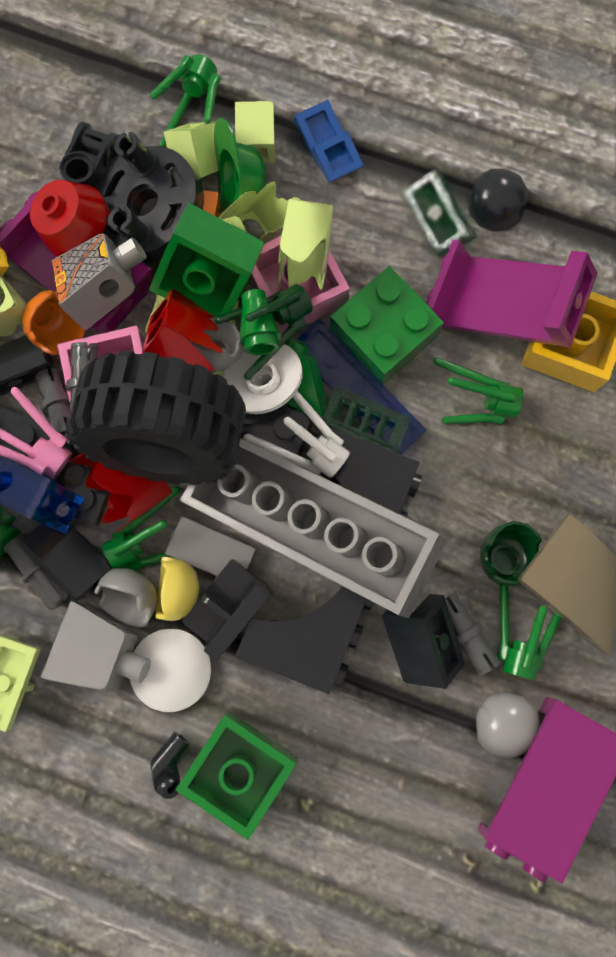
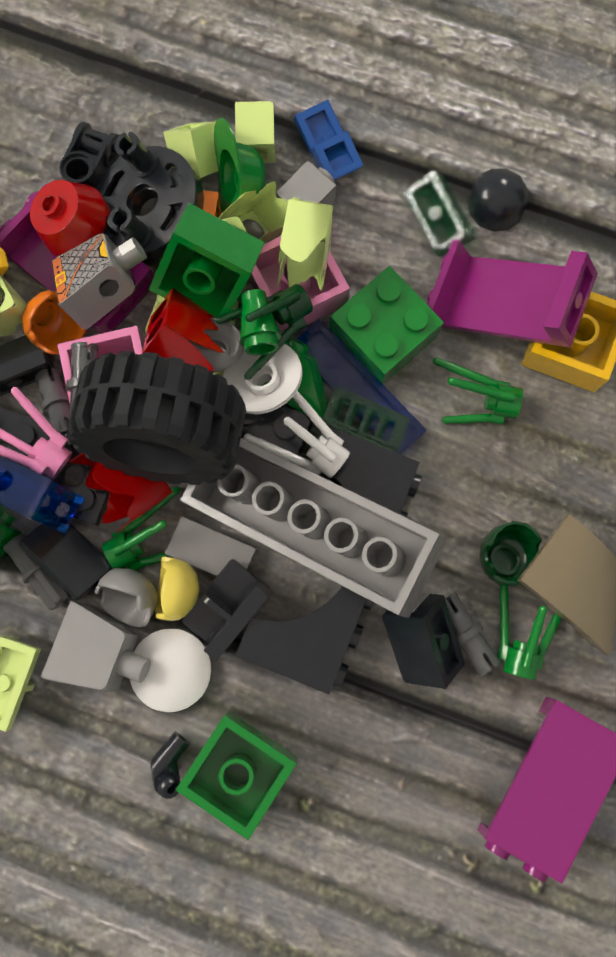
(198, 78): green plant -> none
(310, 185): none -> light grey brick
(506, 725): light grey hair -> none

